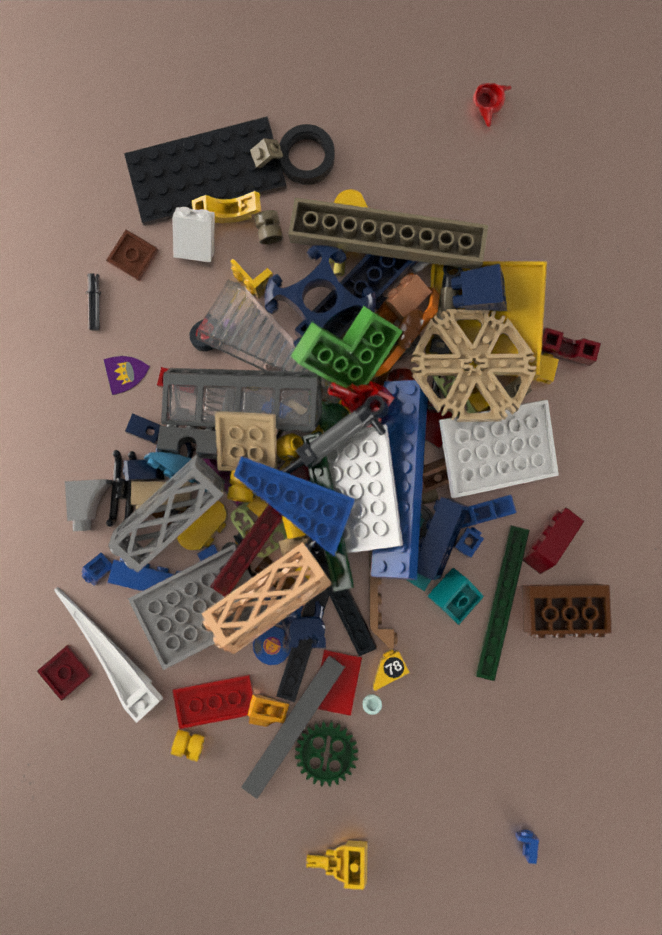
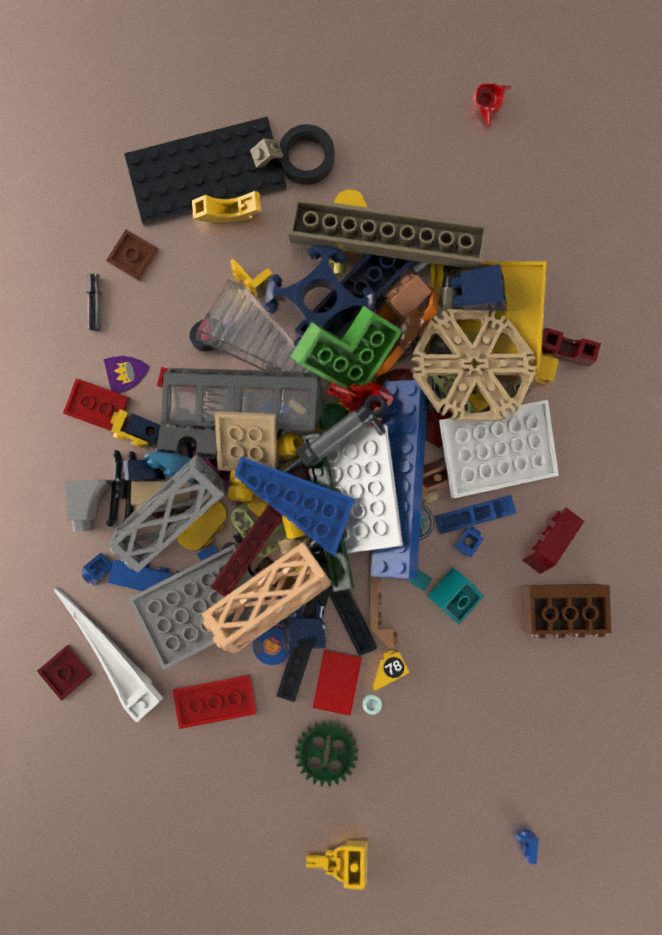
(94, 404): none -> red tile
(117, 420): none -> yellow bracket
(187, 745): yellow wheel -> none
(193, 234): white brick -> none
(267, 710): light orange slope -> none
(268, 226): dark tan wheel -> none
(293, 727): dark grey tile -> none
(440, 537): dark blue brick -> none
(502, 603): dark green tile -> none

